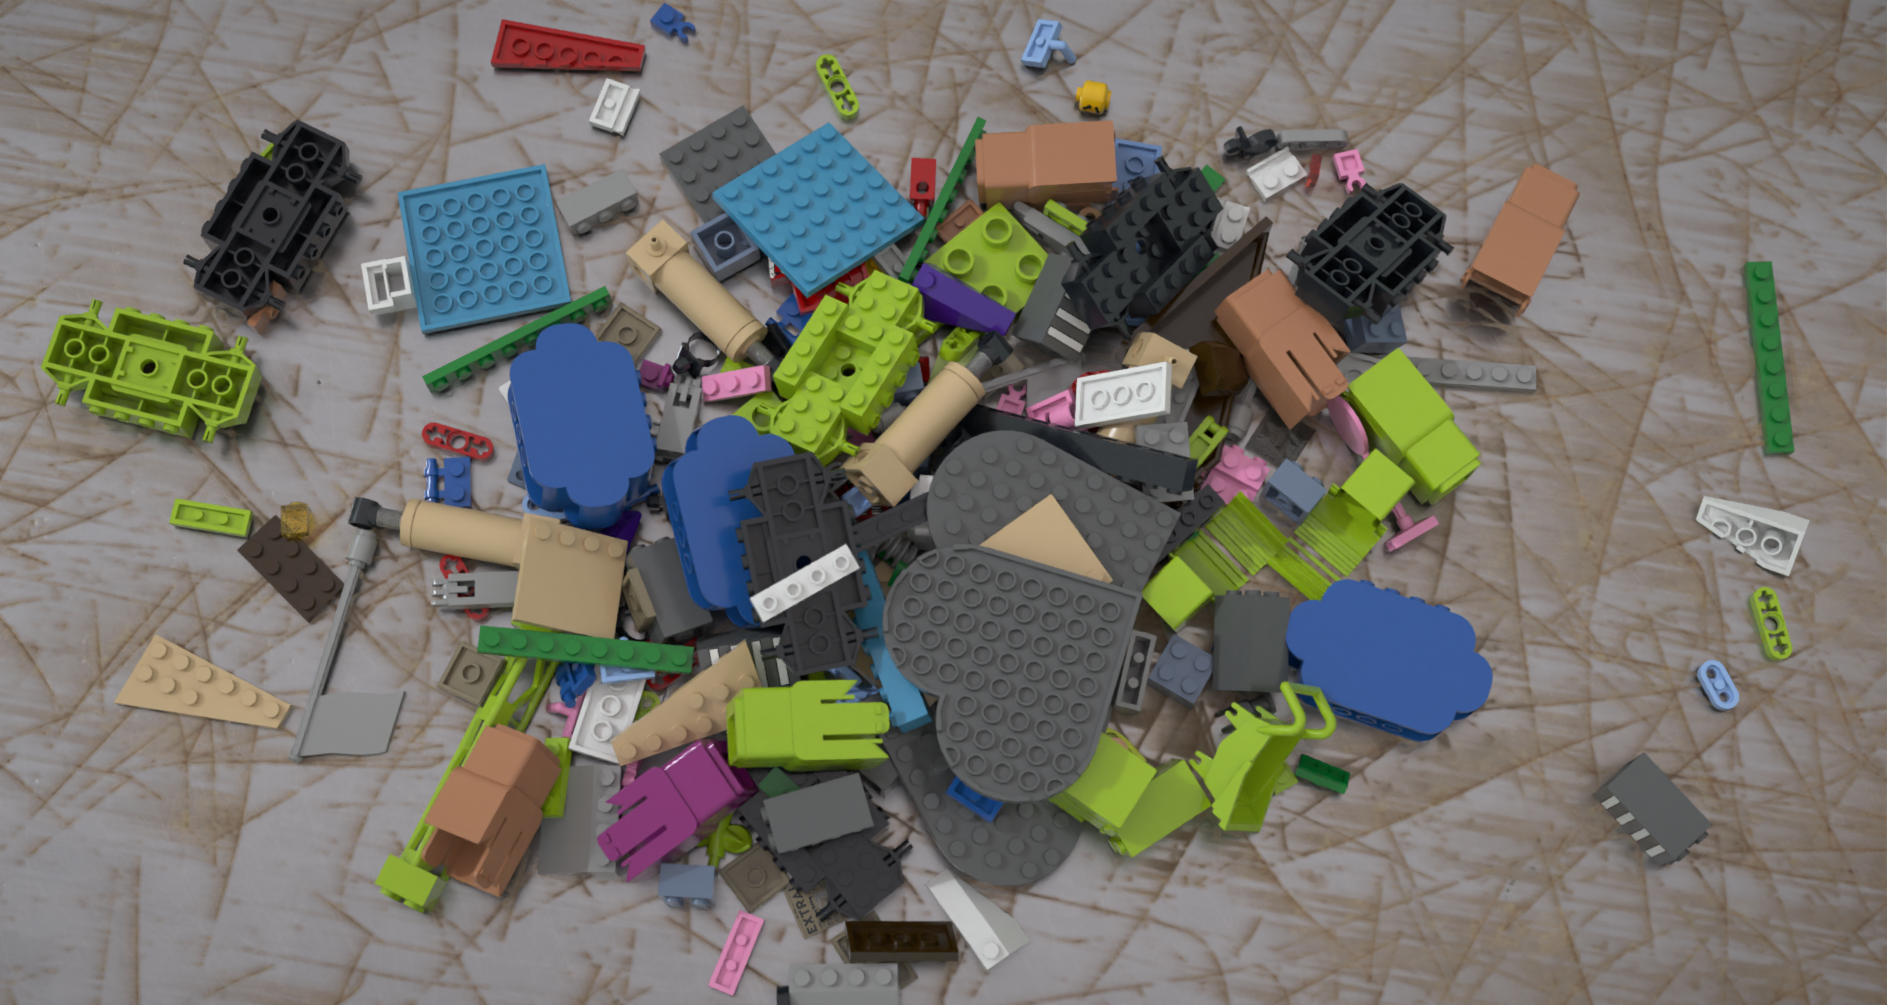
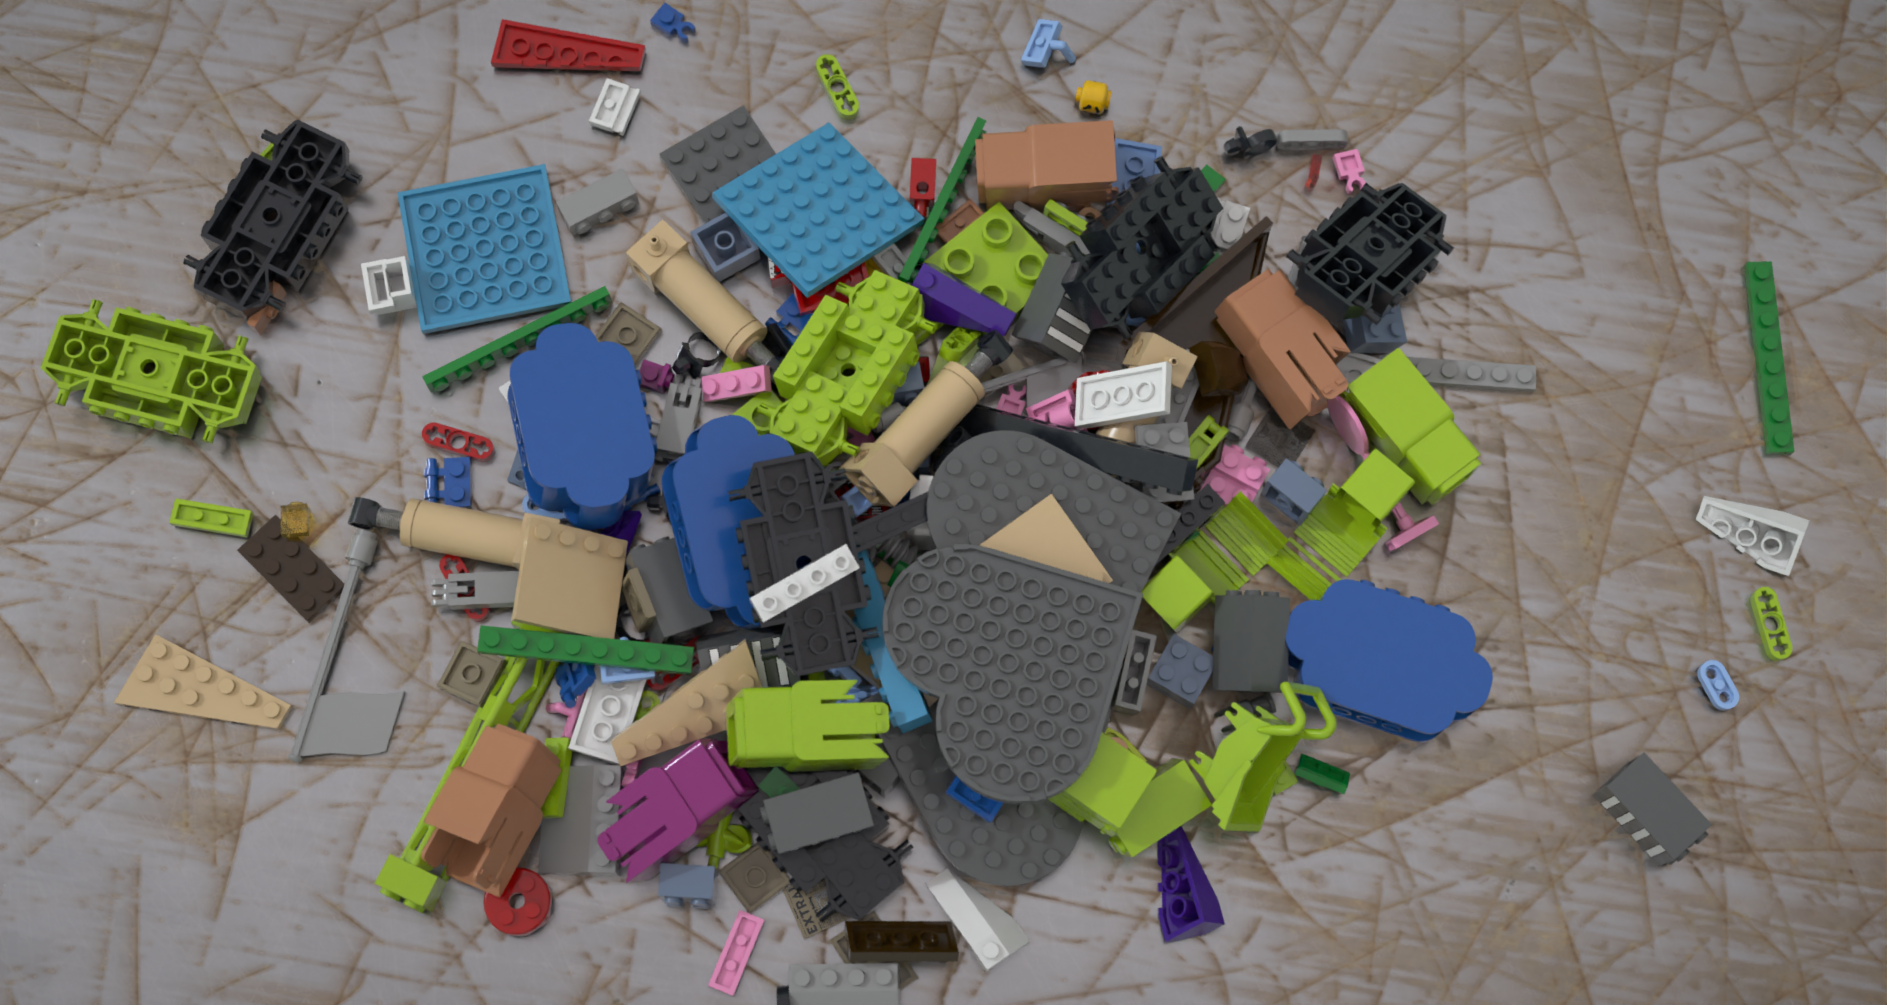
(531, 915): none -> red plate
(1187, 896): none -> dark purple wedge
(1276, 174): white plate -> none
(1524, 236): nougat piece -> none

